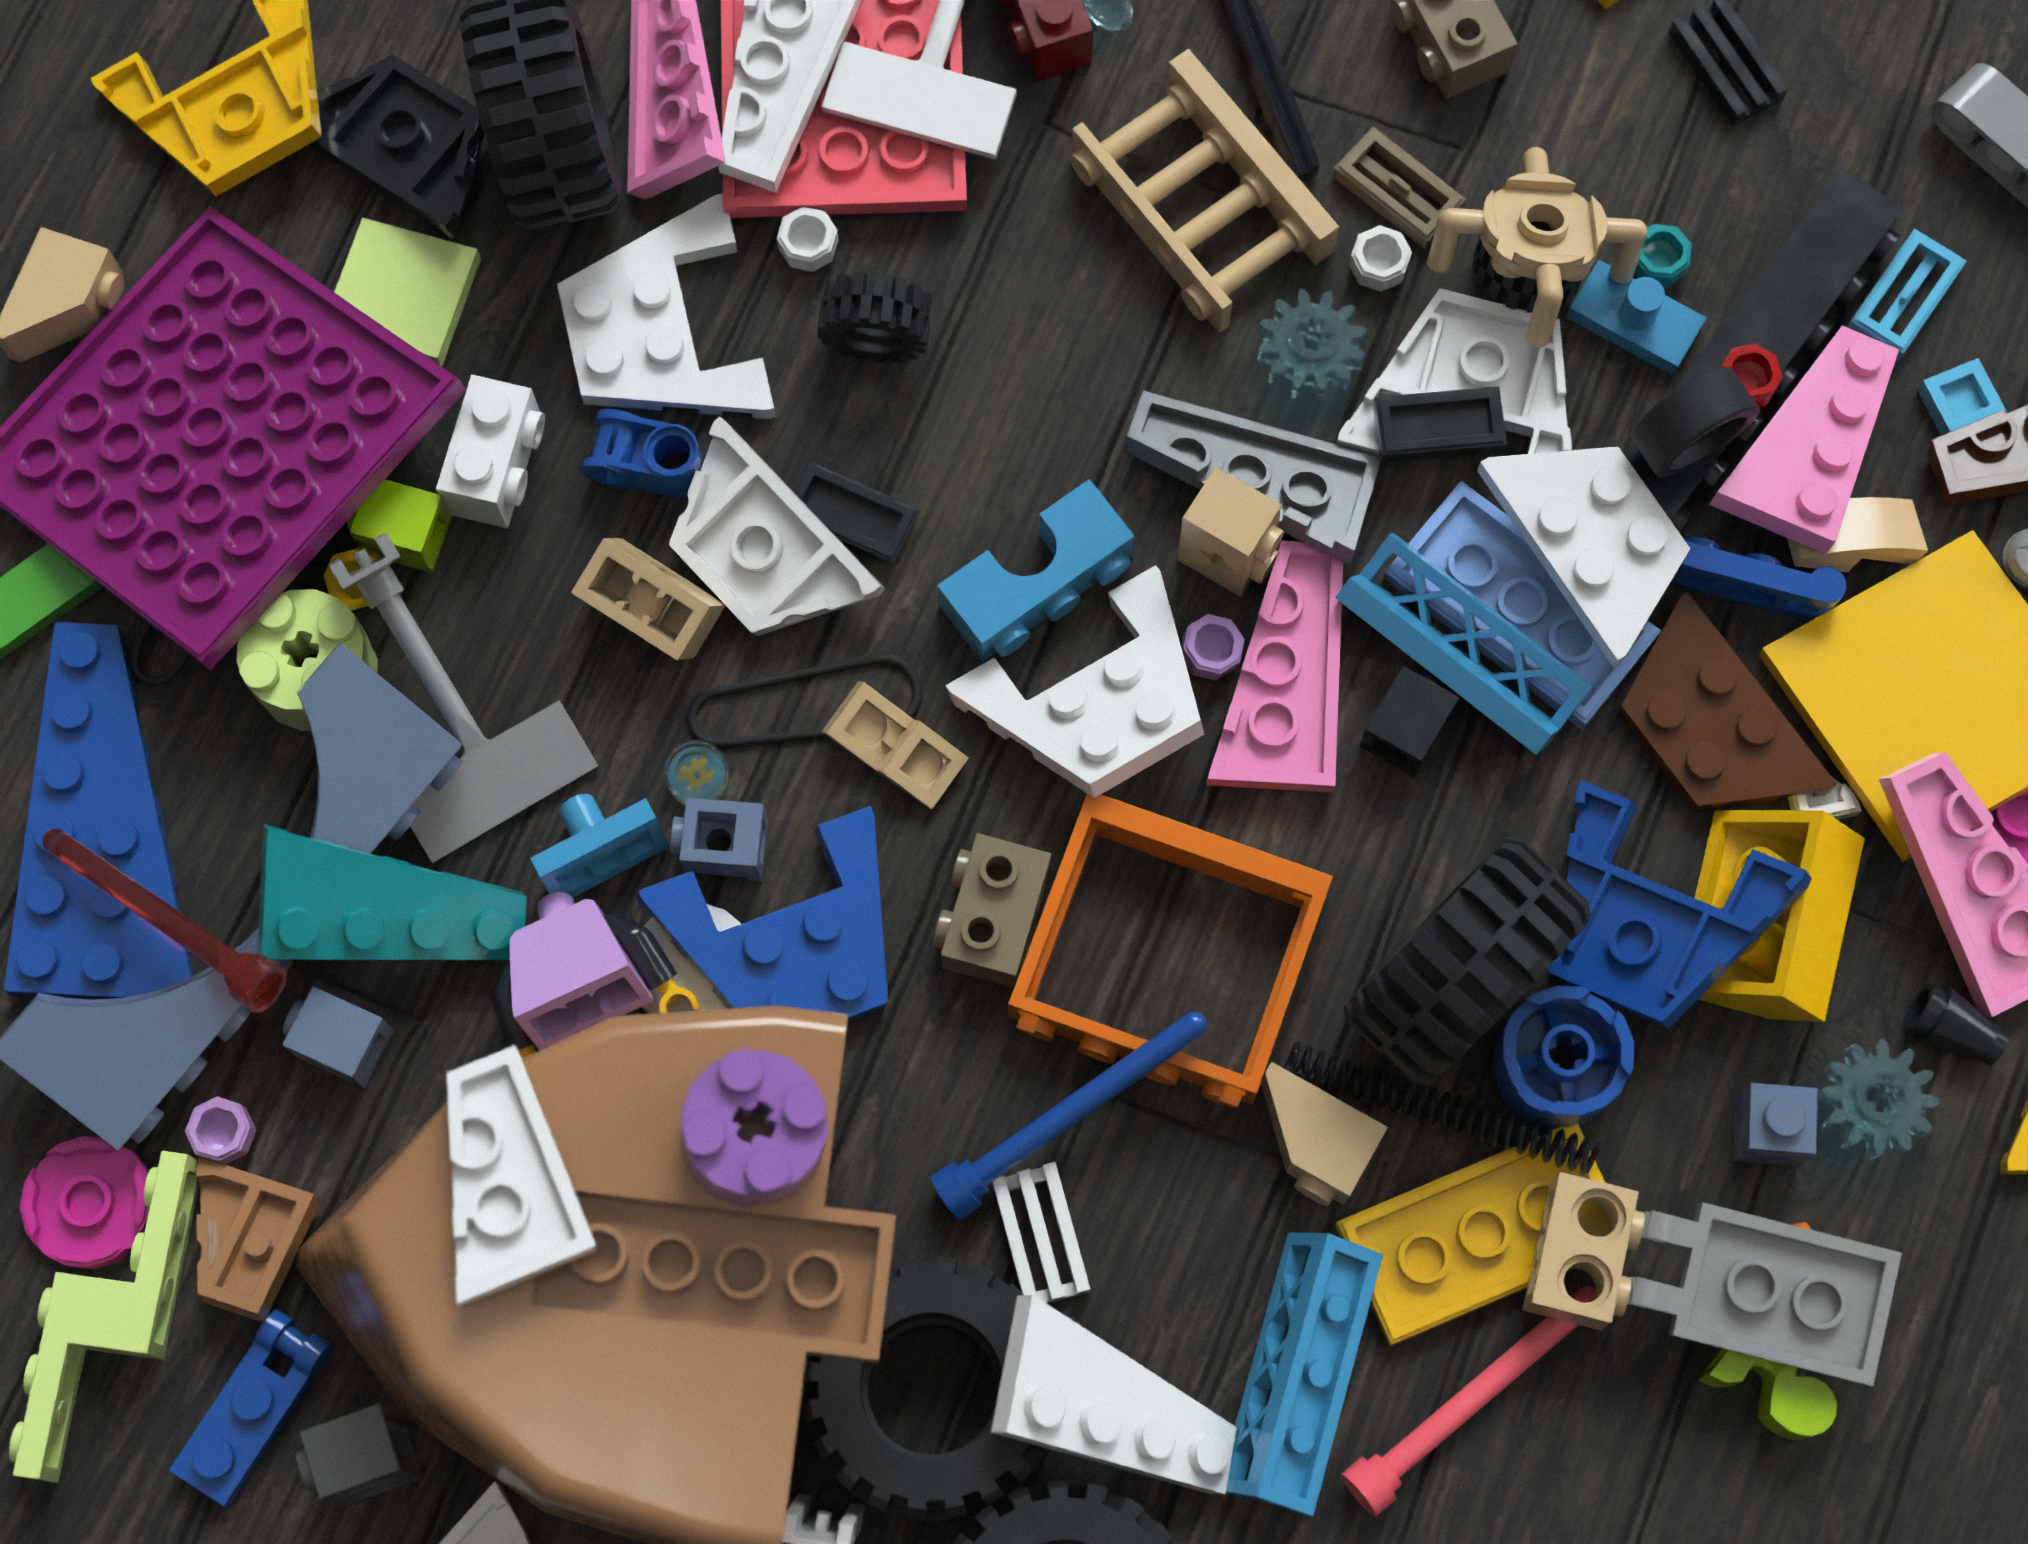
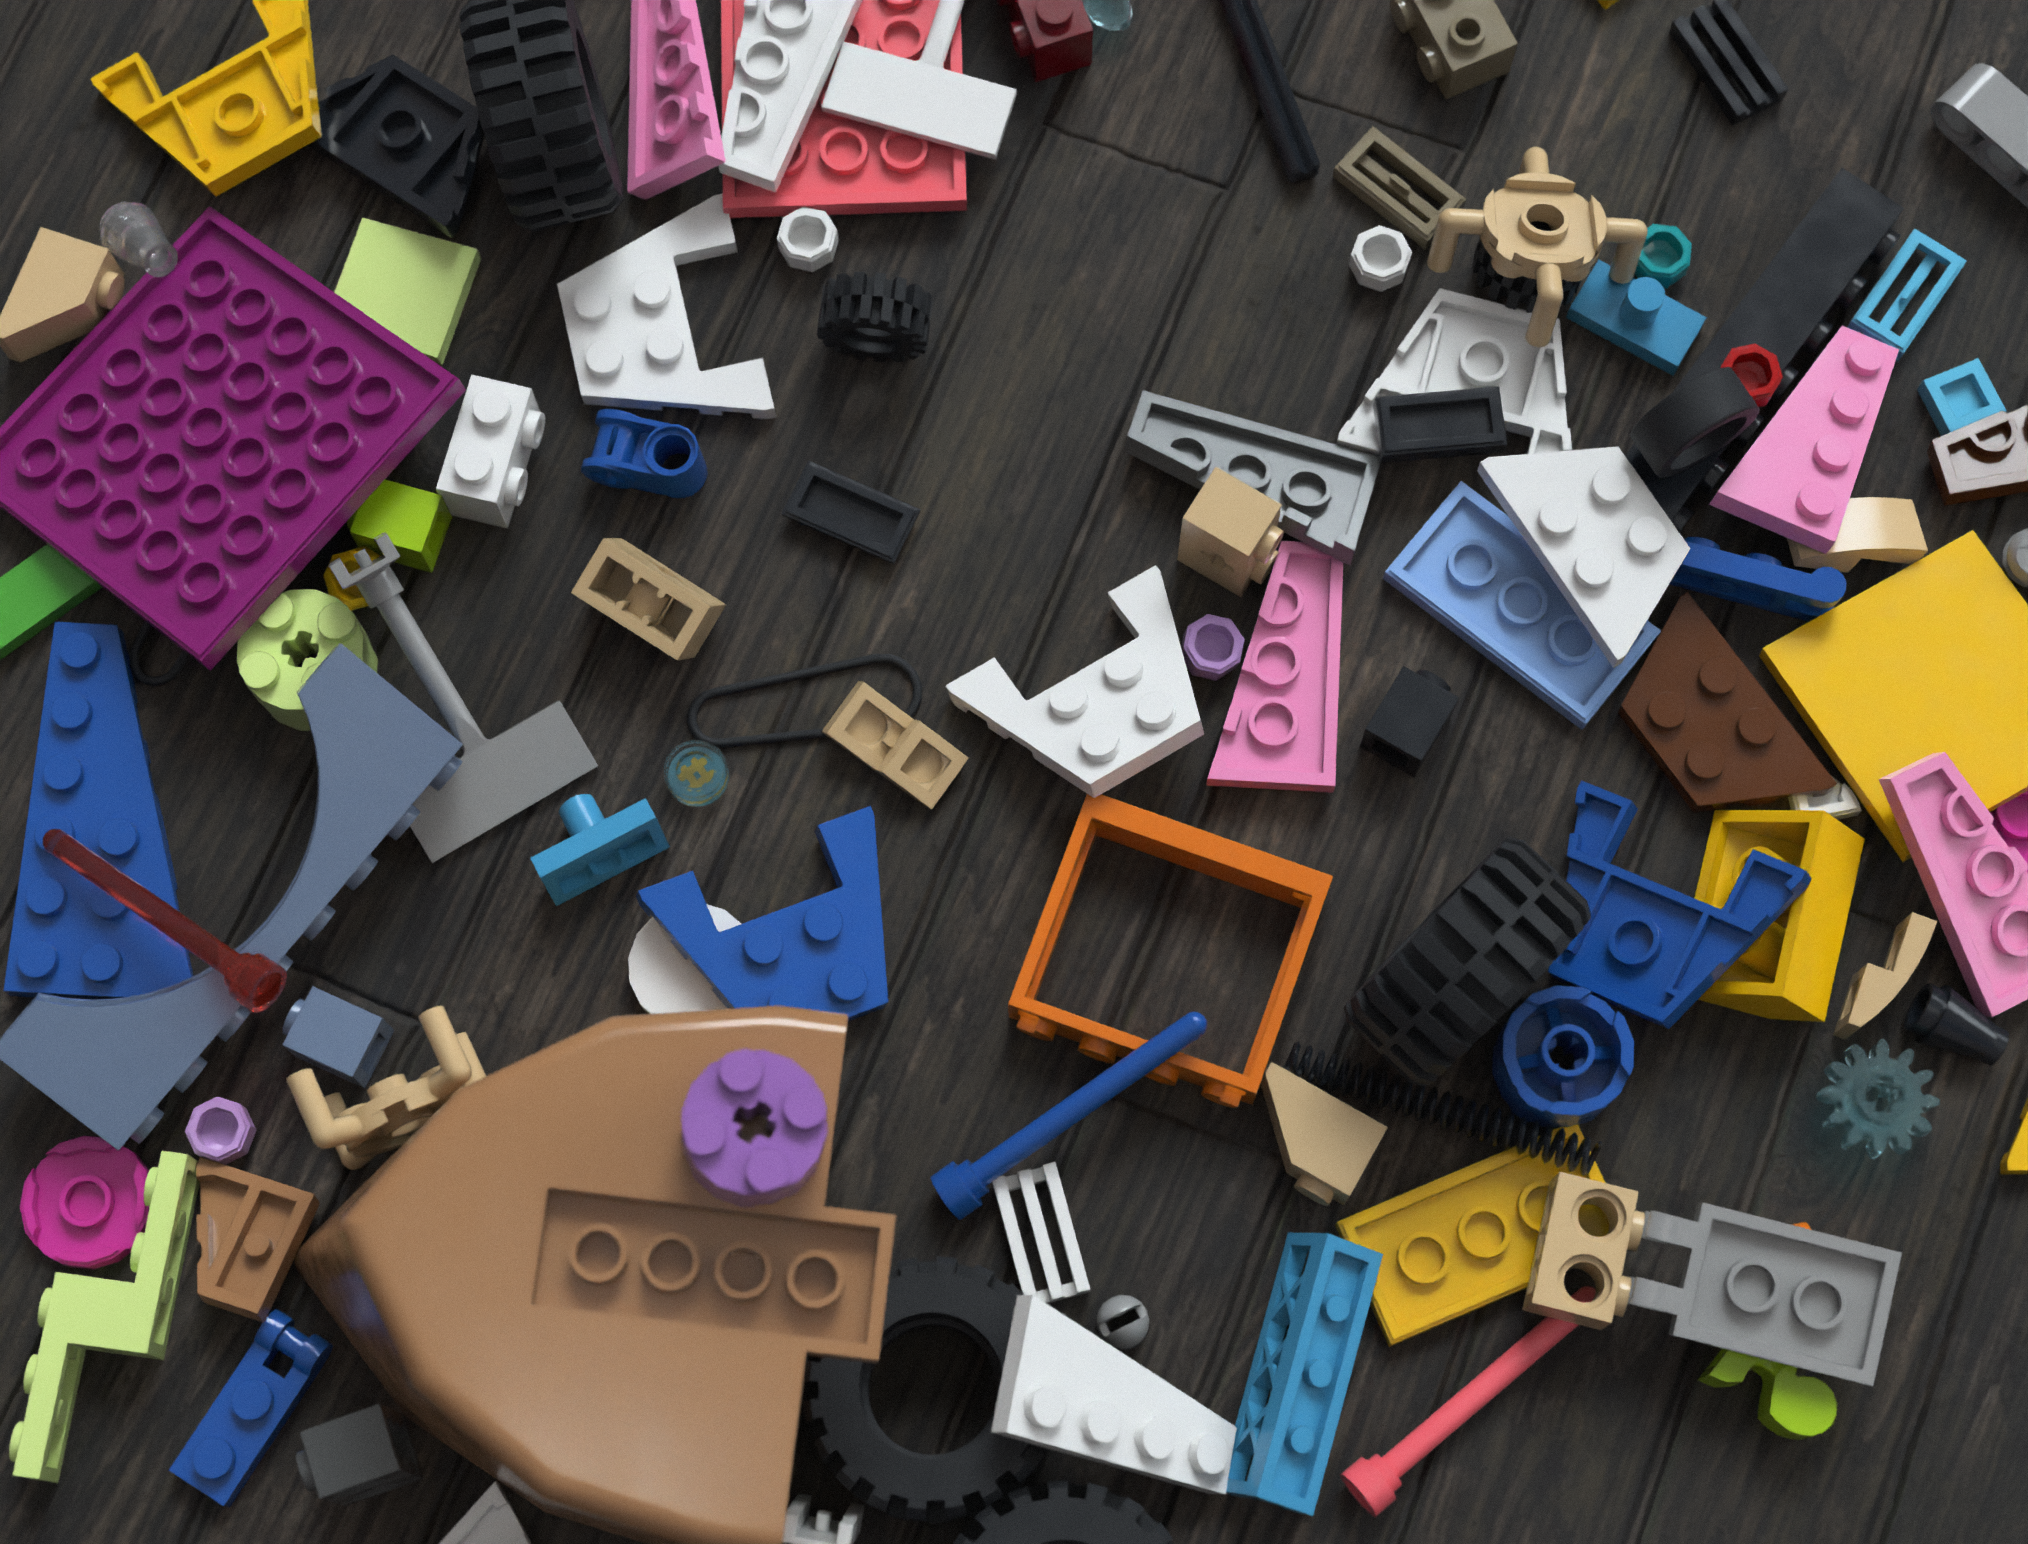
(137, 238): none -> clear cone
(363, 906): teal wing -> none
(395, 1104): none -> tan plate
(509, 1183): white wing -> none
(577, 972): lavender torso -> none
(706, 818): sand blue brick -> none
(762, 542): white wing -> none
(994, 909): dark tan brick -> none
(1000, 608): dark azure arch -> none
(1128, 1335): none -> light grey hinge
(1227, 138): tan fence -> none
(1319, 322): clear light blue gear -> none
(1451, 663): dark azure fence -> none
(1775, 1124): sand blue brick -> none
(1876, 986): none -> tan slope

